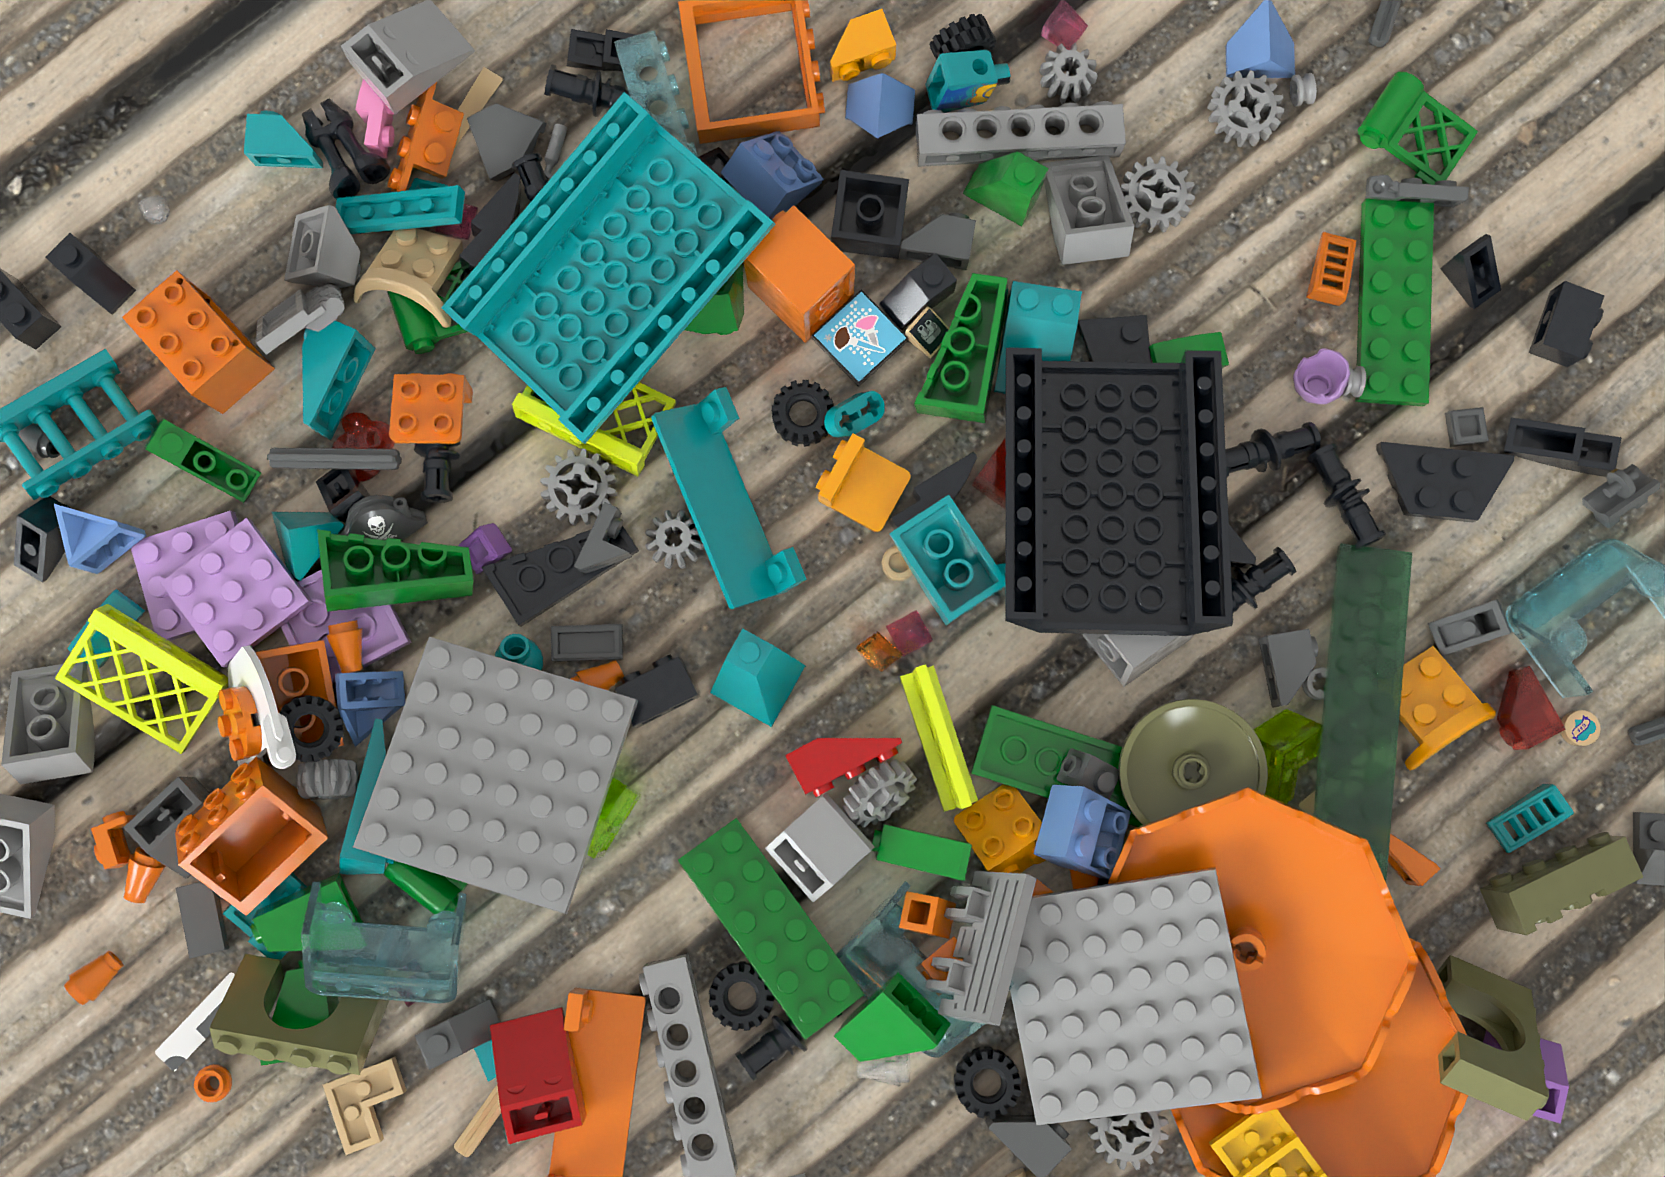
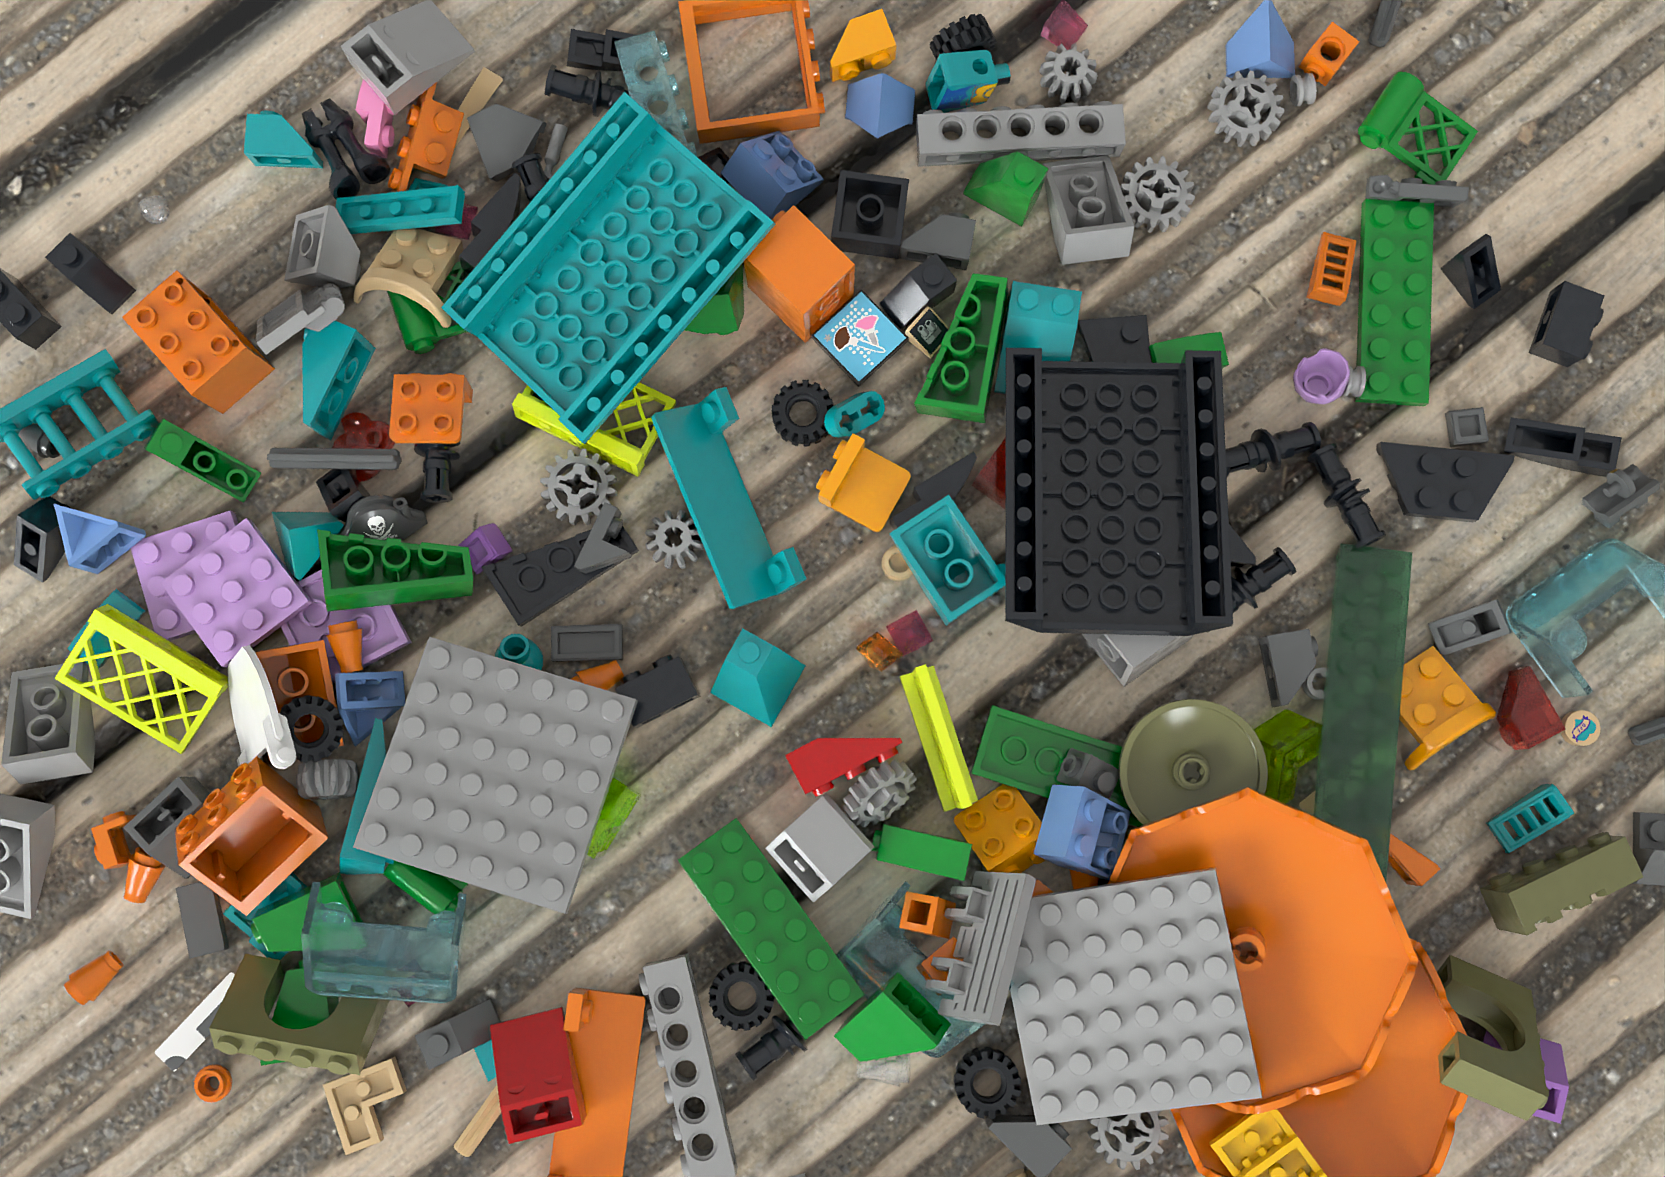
(238, 722): orange plate -> none
(1337, 45): none -> orange brick

